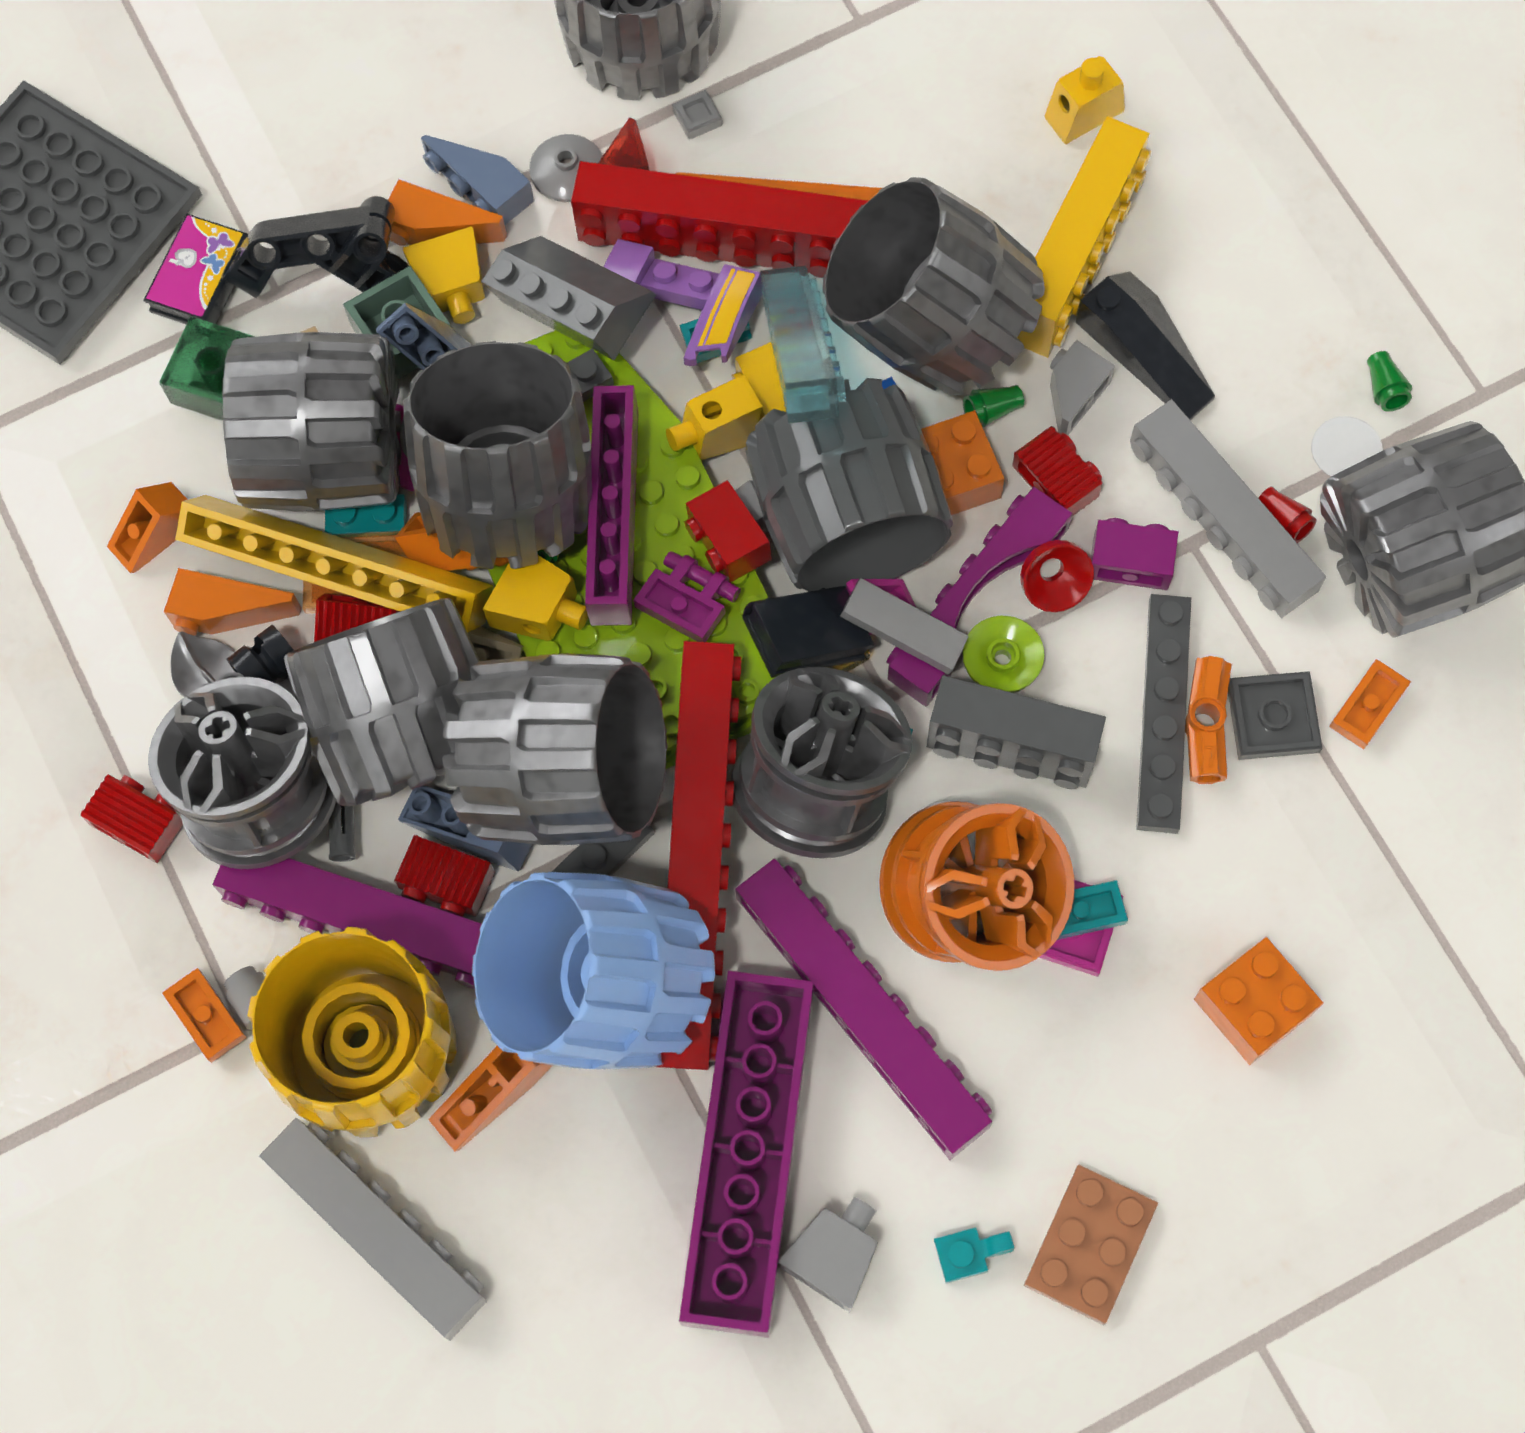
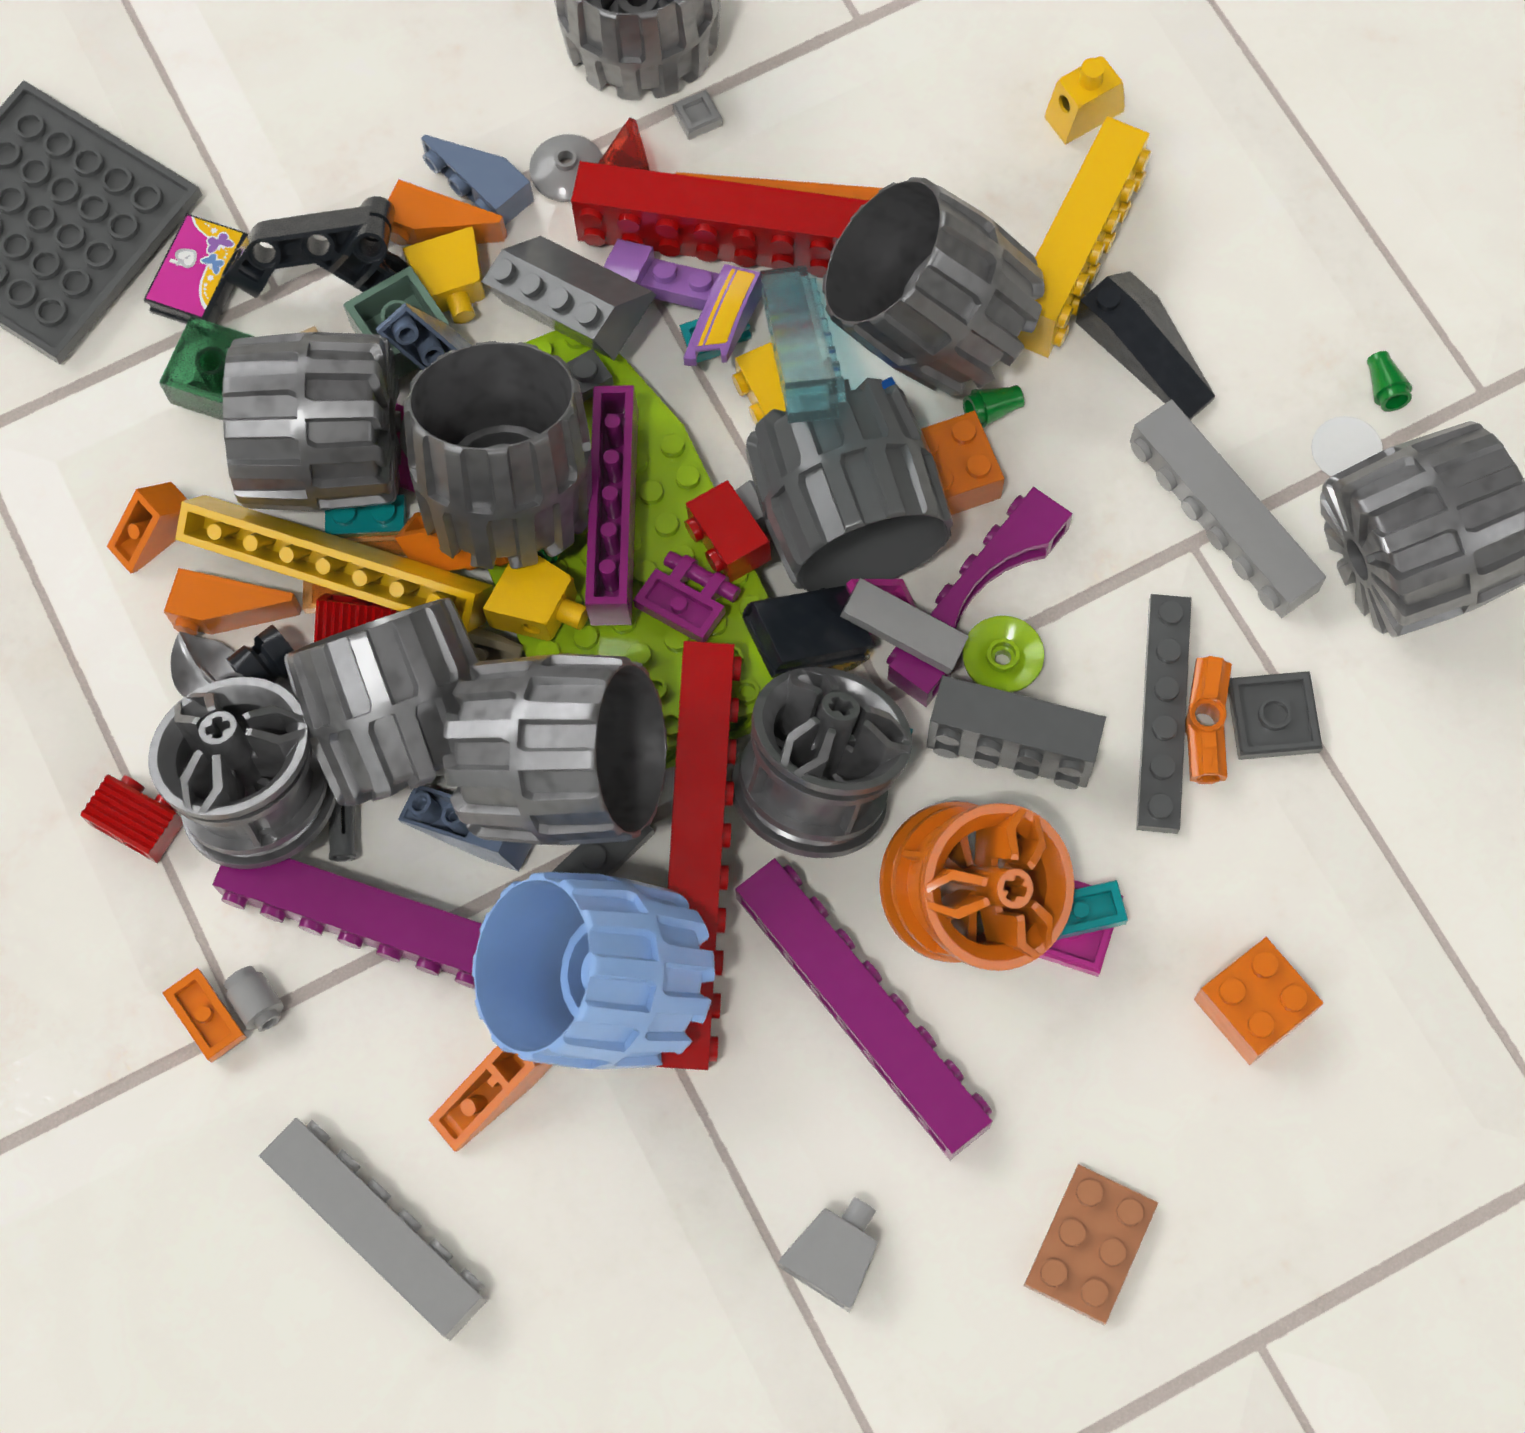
(324, 996): yellow wheel -> none
(444, 877): red brick -> none
(718, 420): yellow torso -> none
(747, 1155): magenta brick -> none
(964, 1254): teal plate -> none
(1057, 471): red brick -> none
(1064, 588): red piece -> none
(1077, 383): light grey slope -> none
(1134, 553): magenta brick -> none
(1290, 514): red cone -> none
(1370, 704): orange plate -> none

